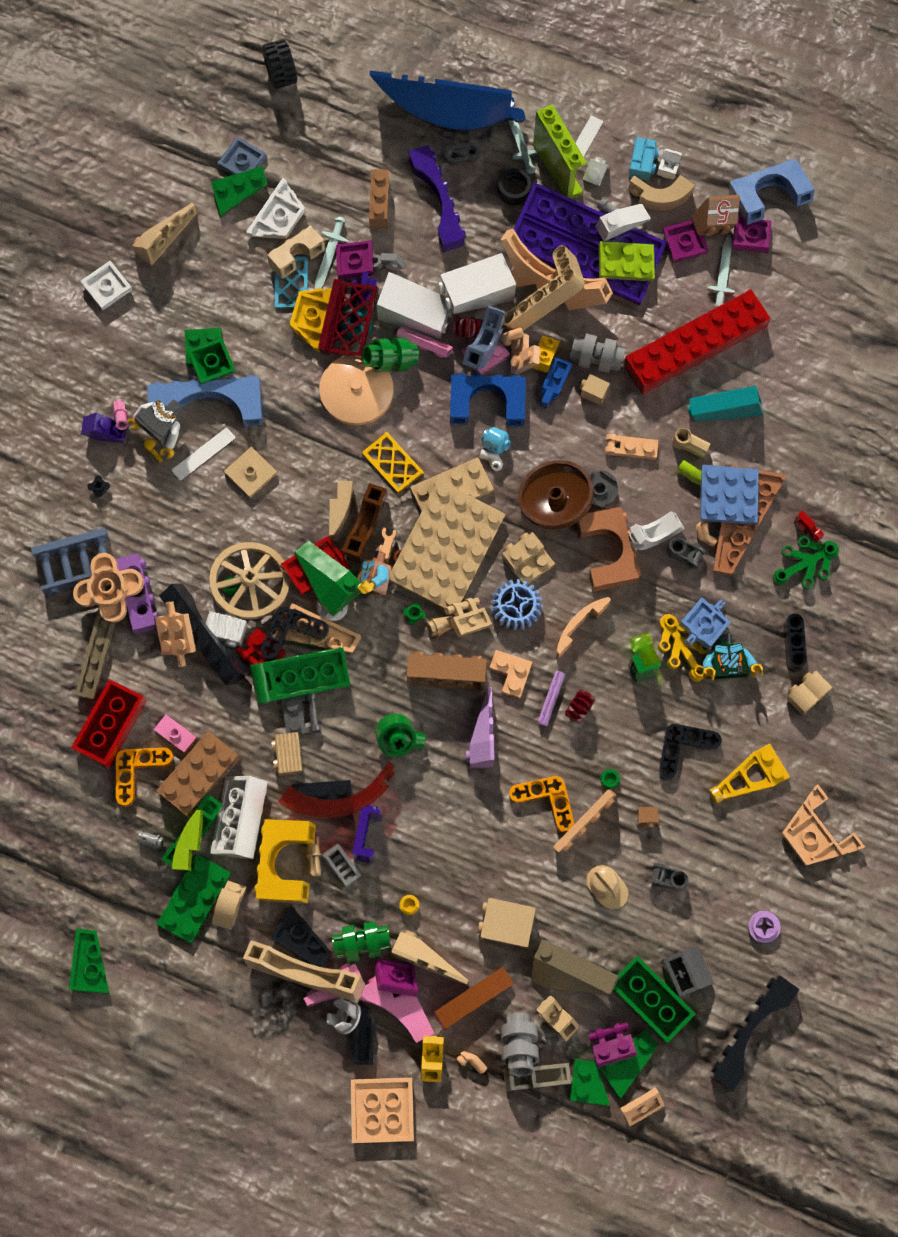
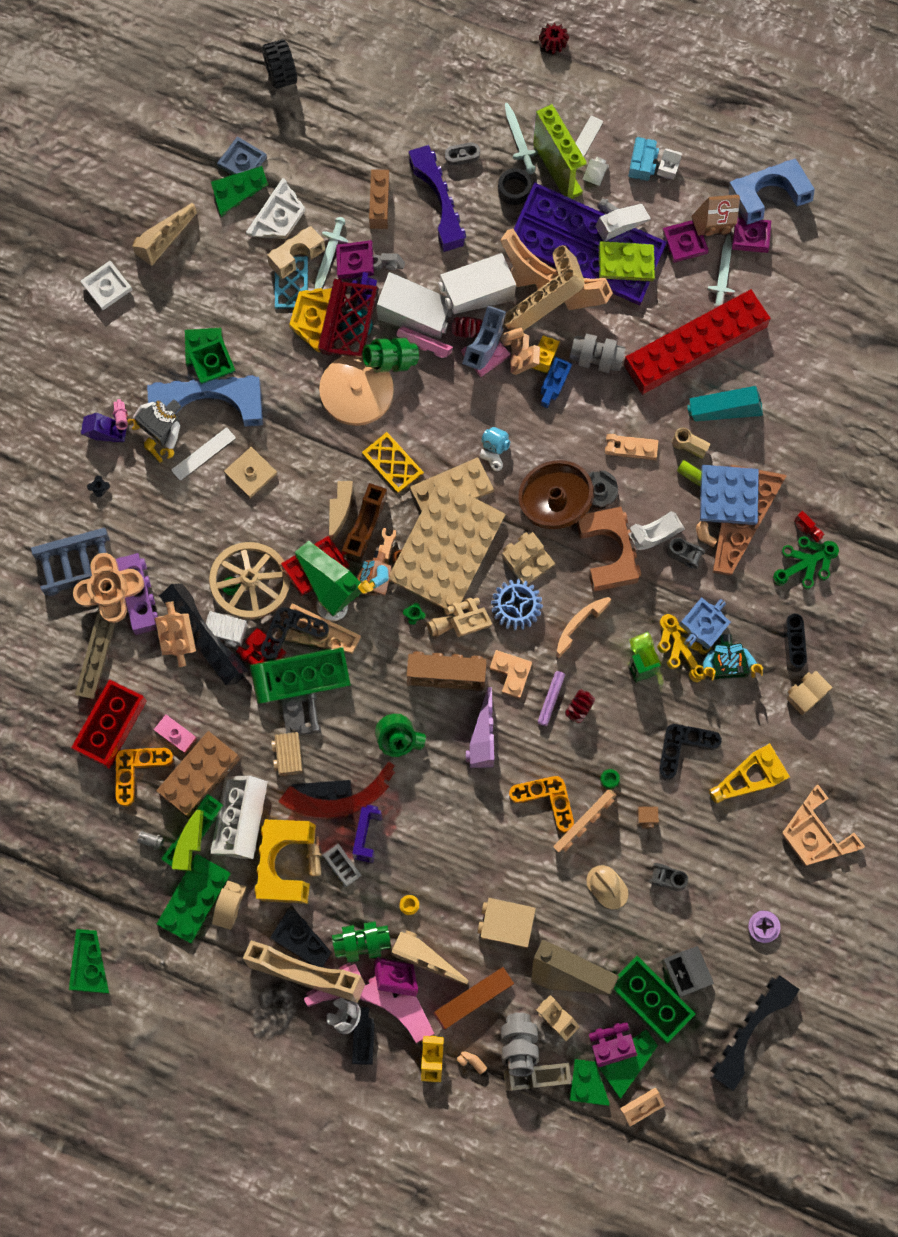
(382, 1110): light nougat plate -> none
(451, 103): blue windscreen -> none
(510, 388): blue arch -> none
(553, 38): none -> dark red gear
(594, 389): tan brick -> none
(662, 199): tan arch -> none

